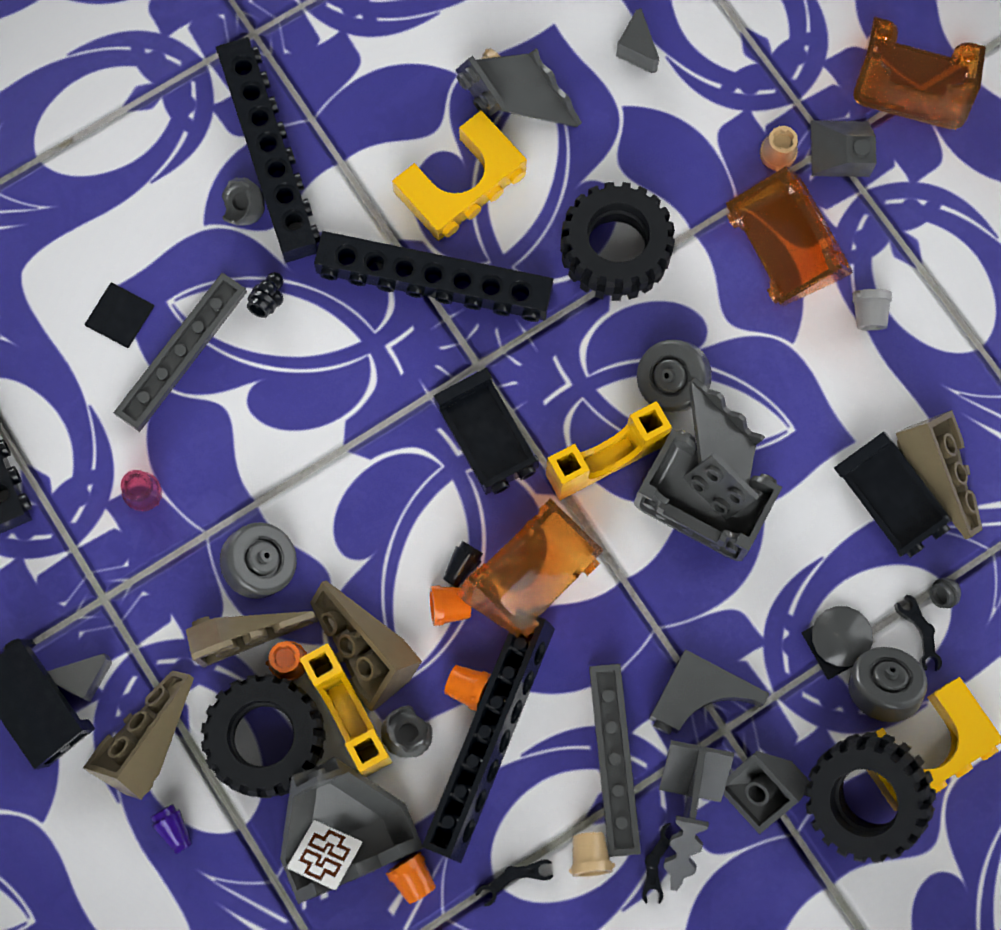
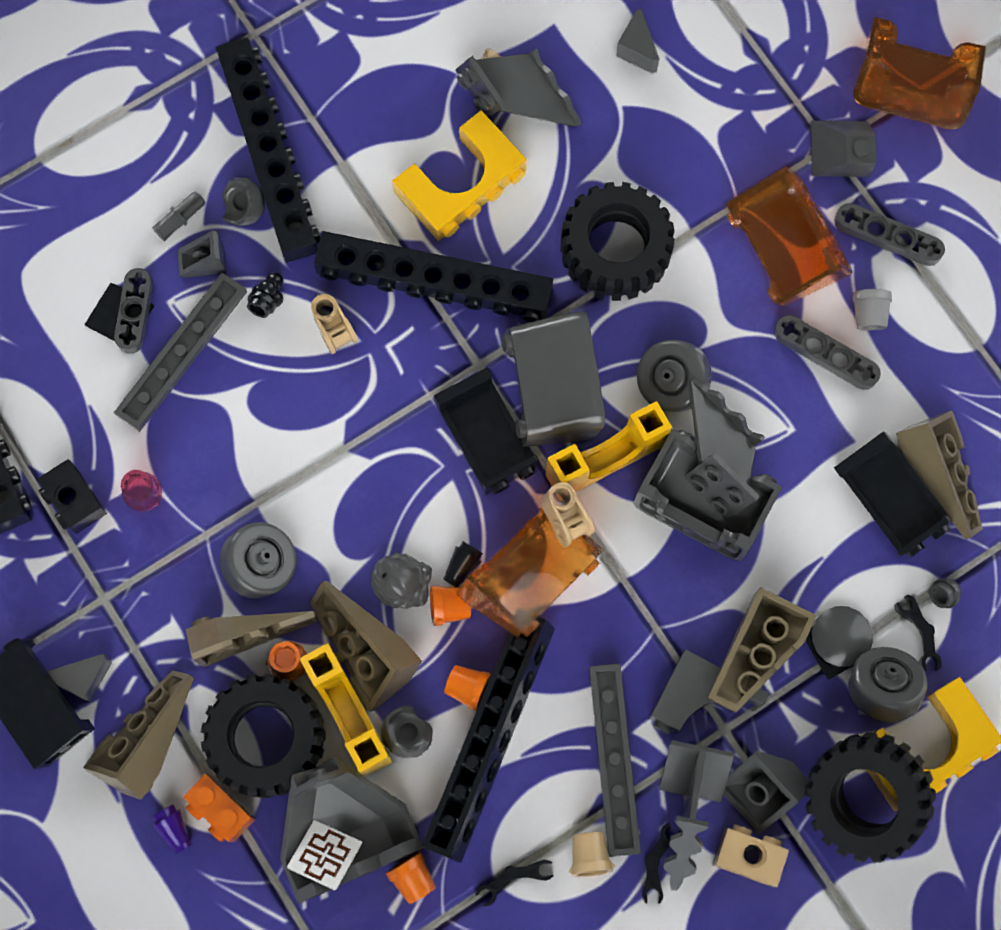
(85, 507): none -> black brick
(122, 329): none -> dark grey beam
(179, 216): none -> dark grey axle
(202, 257): none -> dark grey slope
(218, 808): none -> orange brick
(335, 327): none -> tan piece
(405, 581): none -> dark grey hair
(556, 380): none -> dark grey windscreen
(567, 516): none -> tan piece
(731, 856): none -> tan brick
(763, 643): none -> dark tan wedge
(779, 148): tan piece -> none
(824, 356): none -> dark grey beam
(890, 230): none -> dark grey beam

